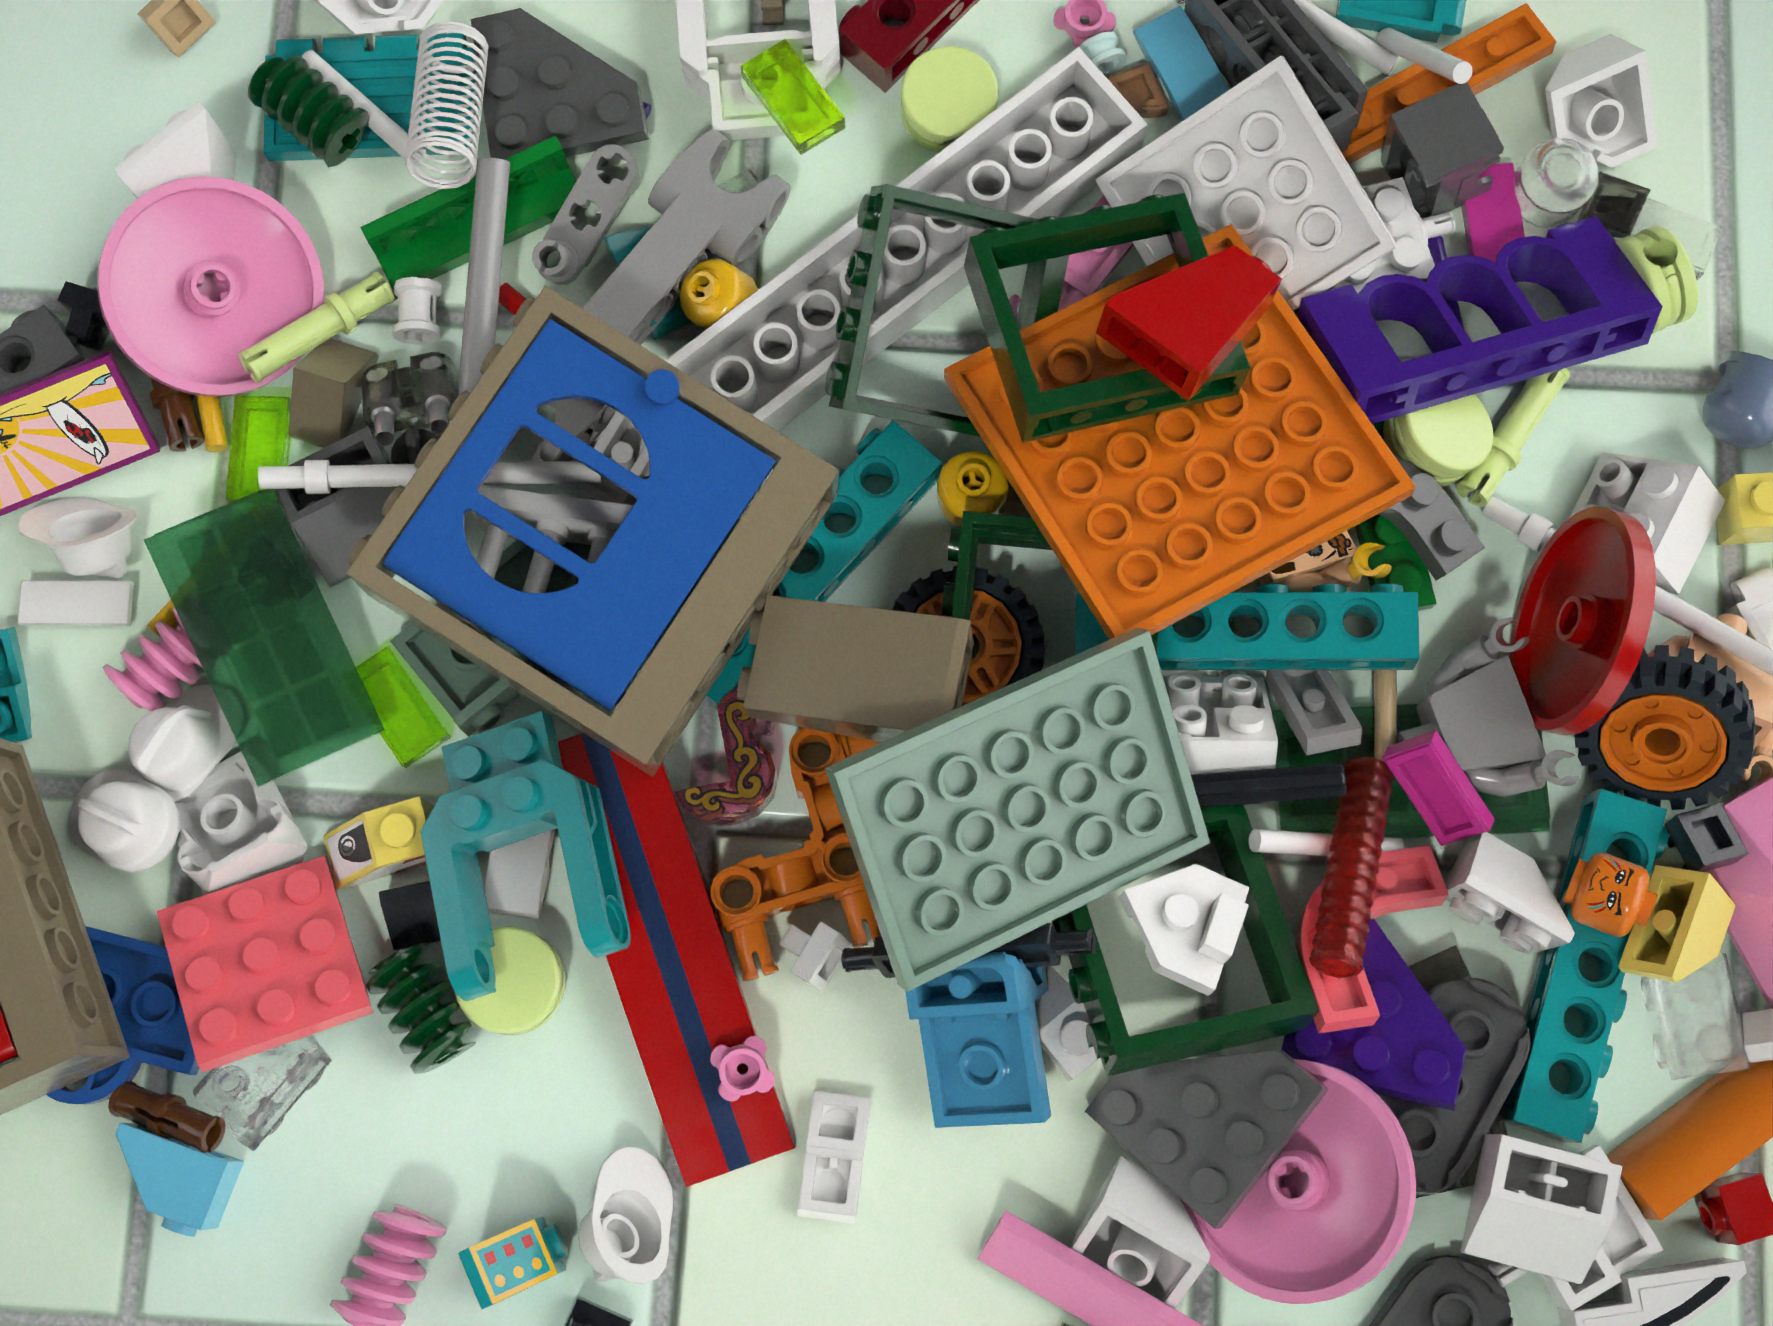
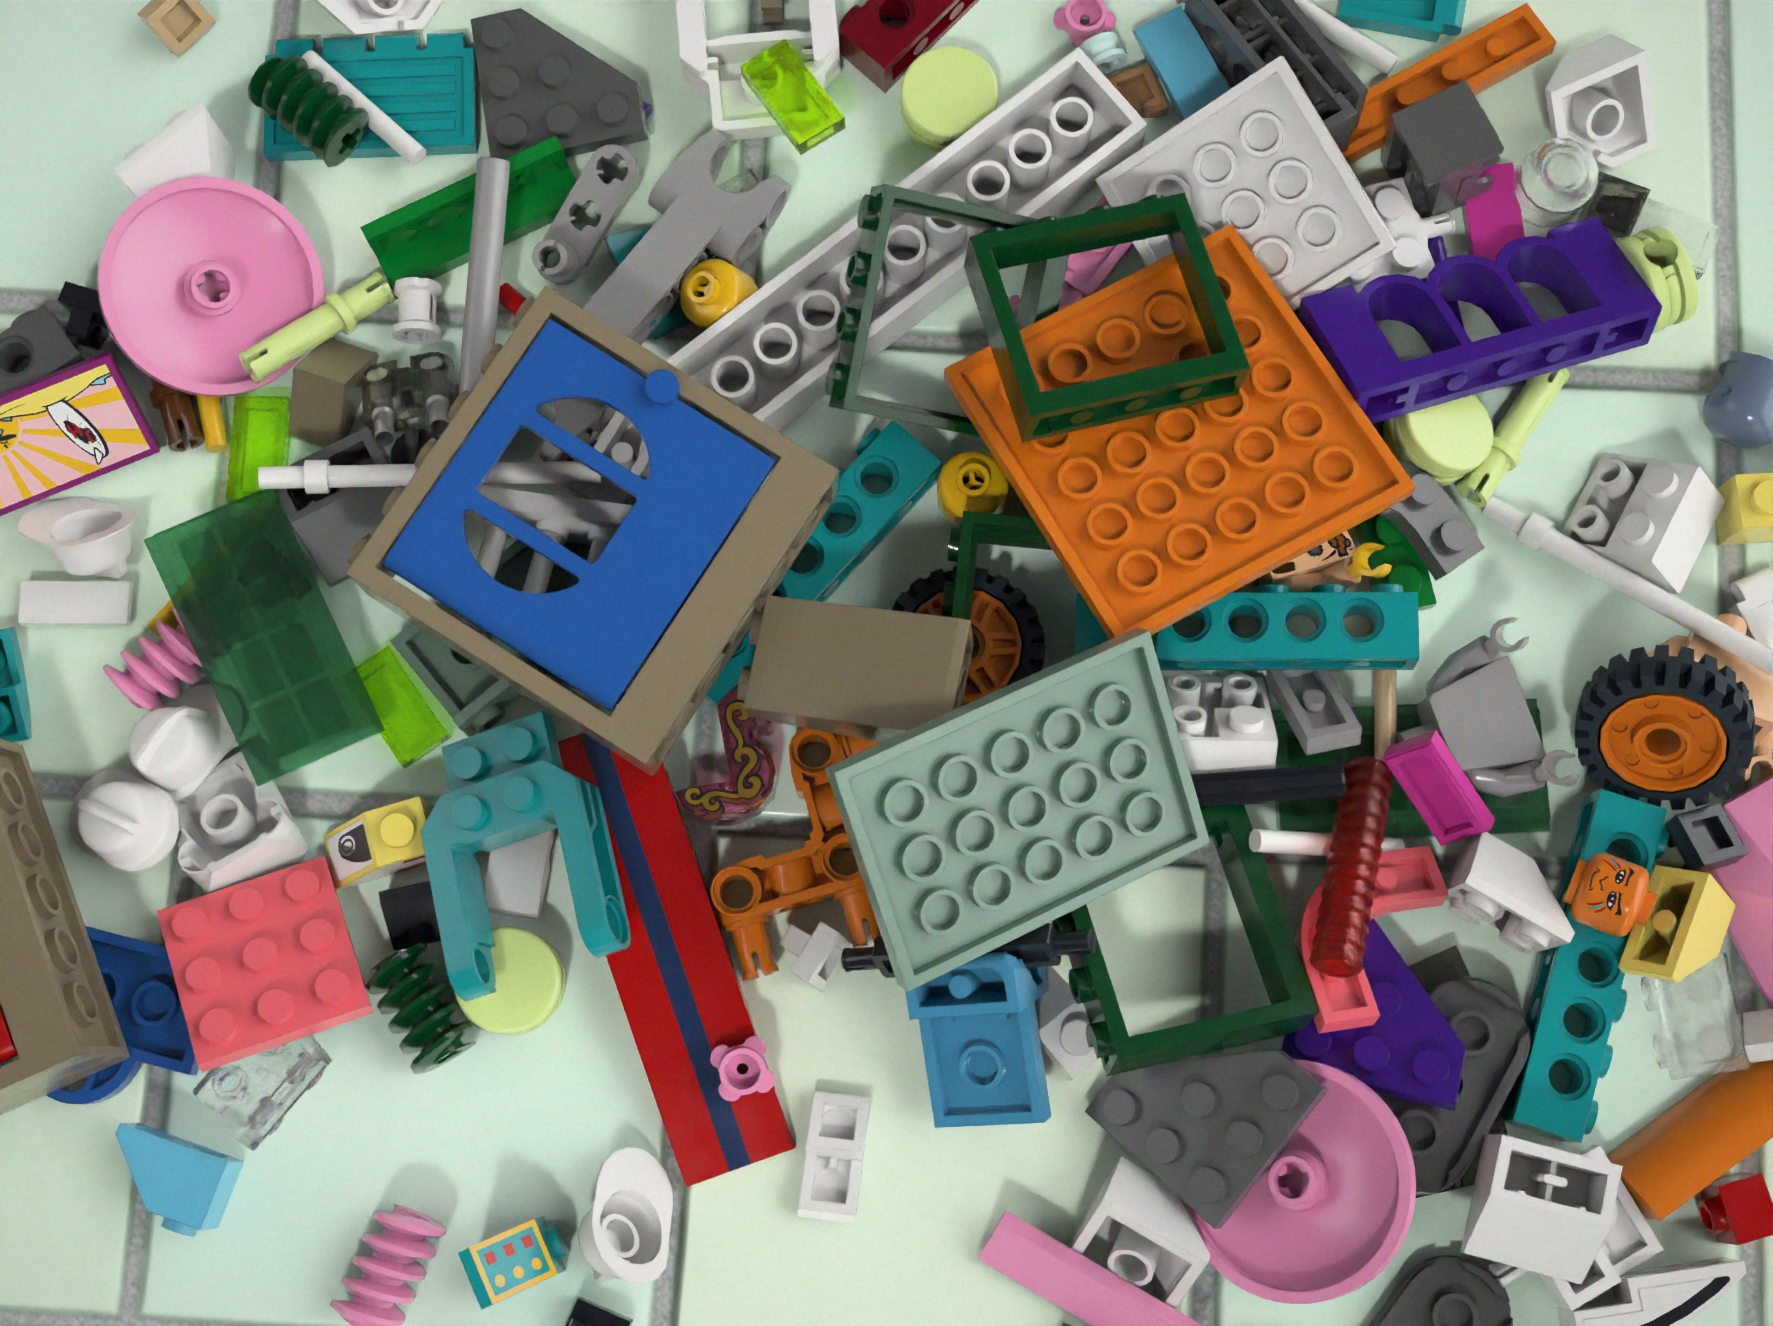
(167, 1116): reddish brown pin -> none
(416, 142): white piece -> none
(1188, 923): white plate -> none
(1190, 316): red slope -> none
(1425, 55): white bar -> none
(1584, 619): red dish -> none

